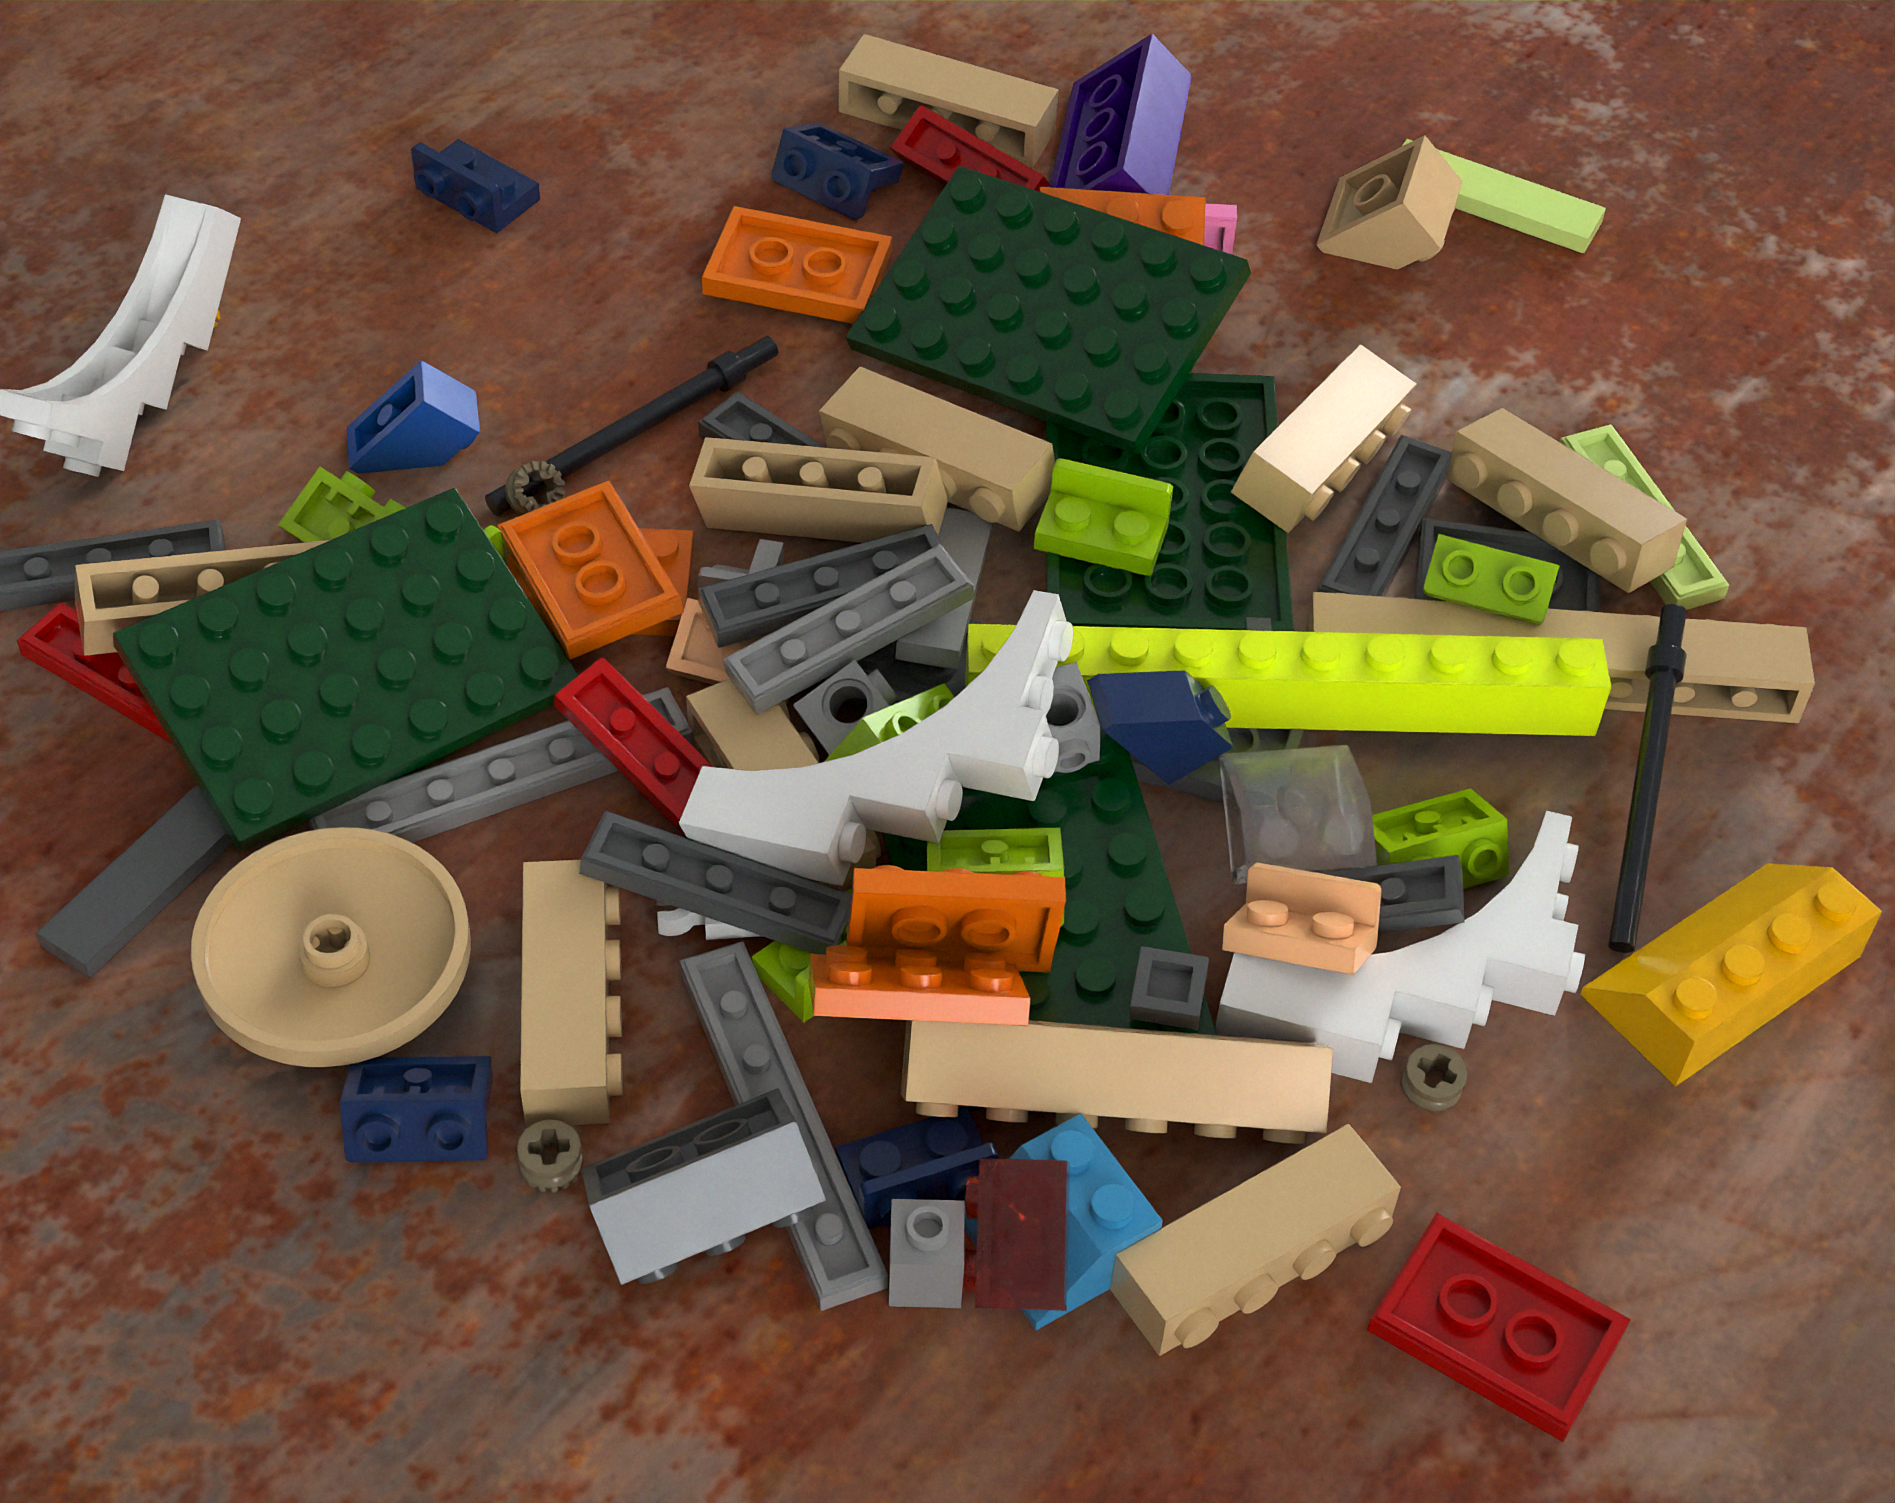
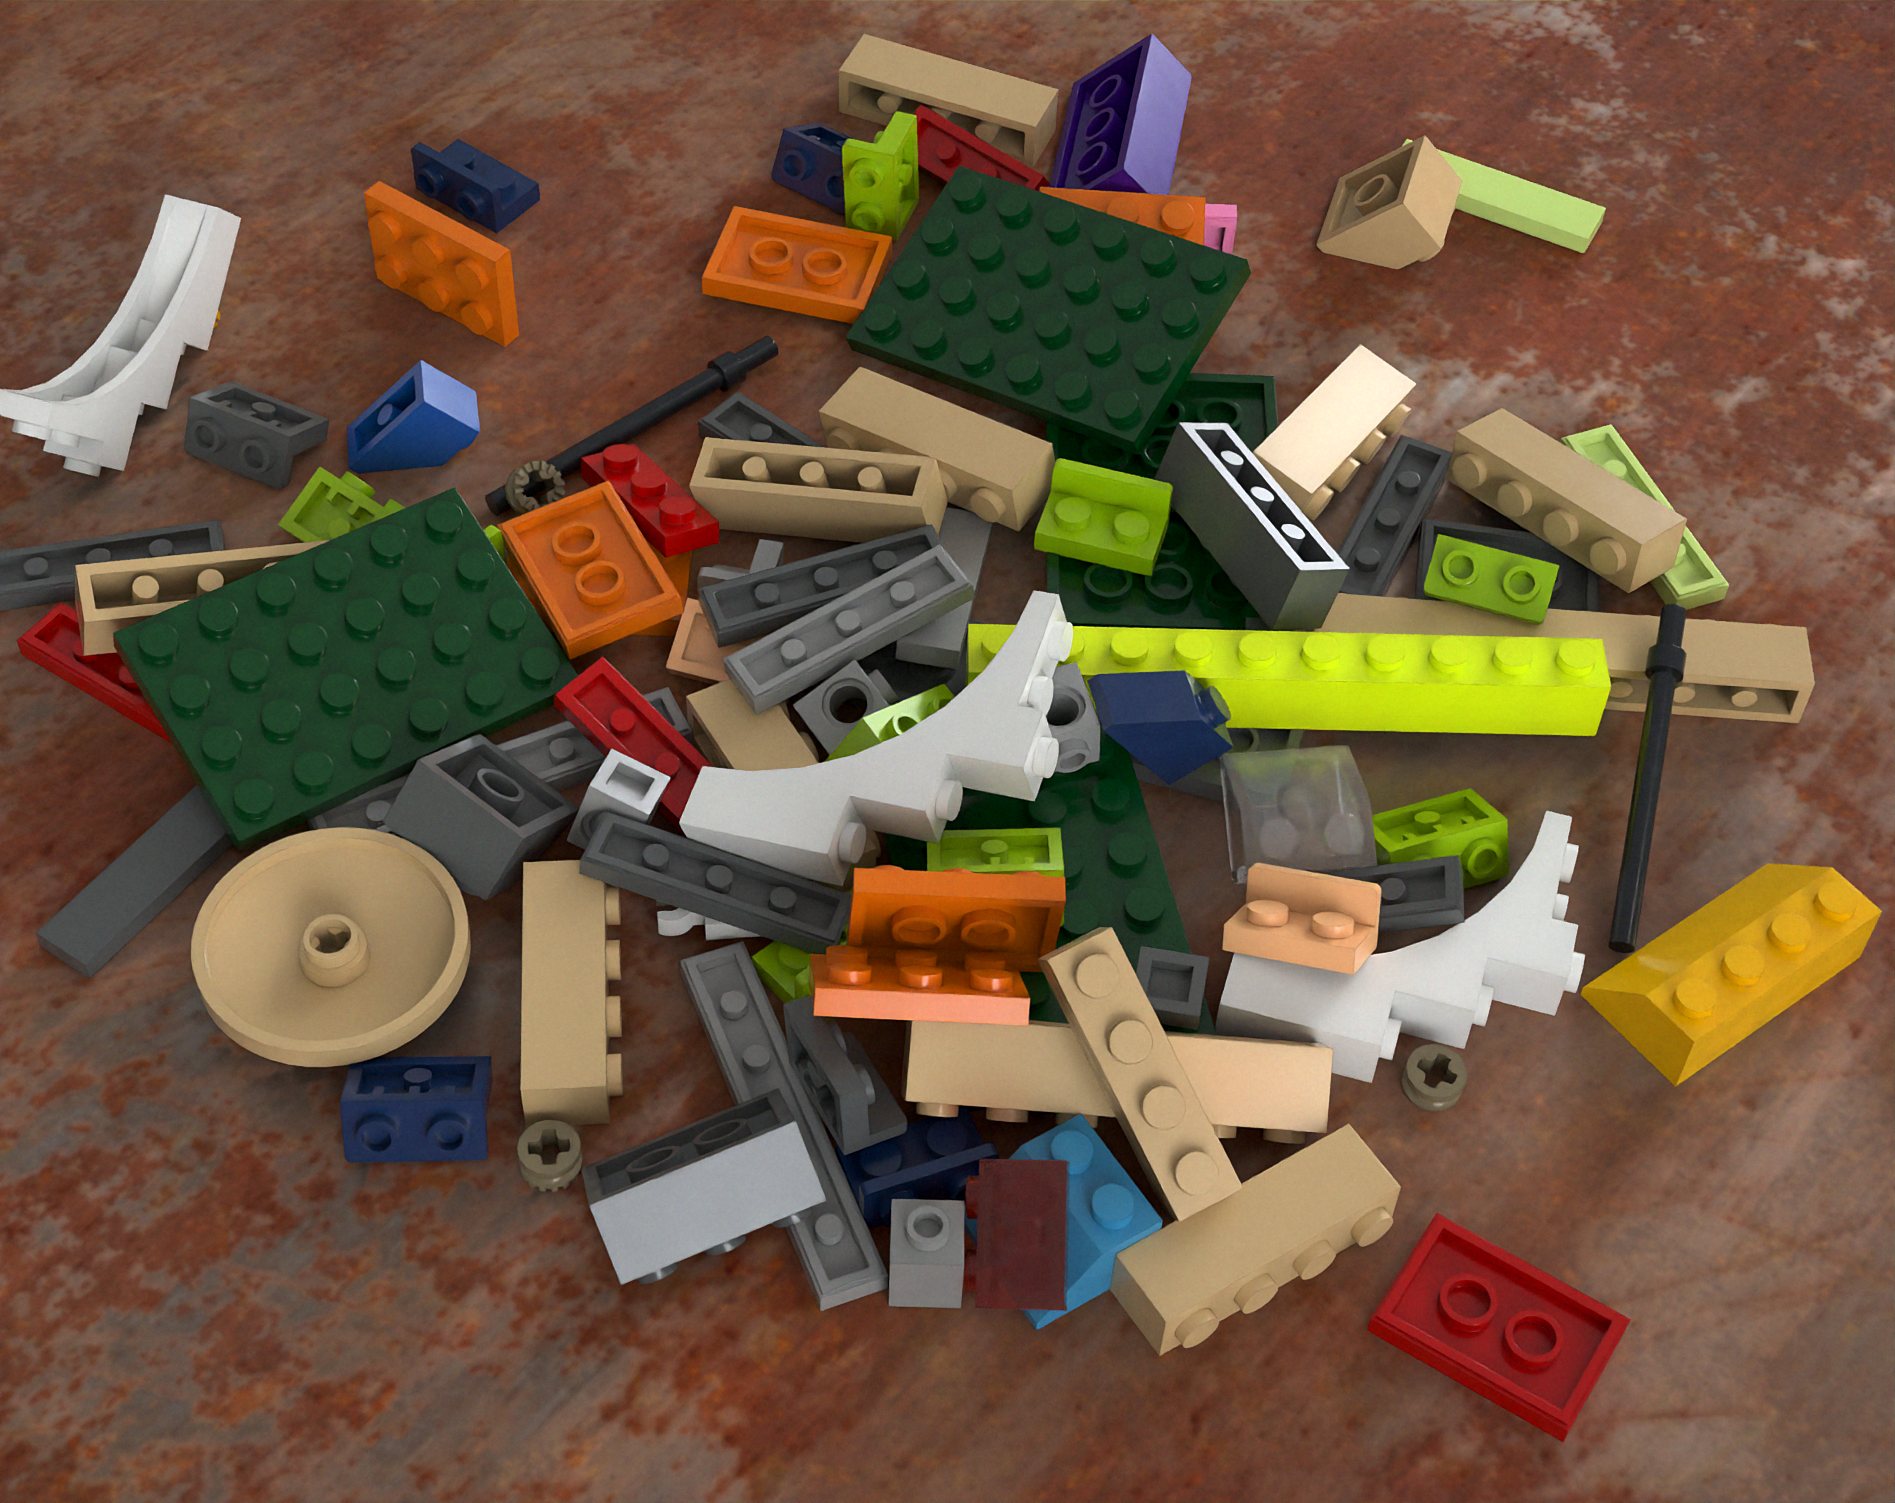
(251, 432): none -> dark grey bracket
(442, 263): none -> orange plate
(479, 814): none -> dark grey slope
(620, 788): none -> light grey brick
(657, 504): none -> red plate
(840, 1080): none -> dark grey bracket
(882, 178): none -> lime bracket
(1140, 1073): none -> tan brick
(1251, 526): none -> dark grey brick

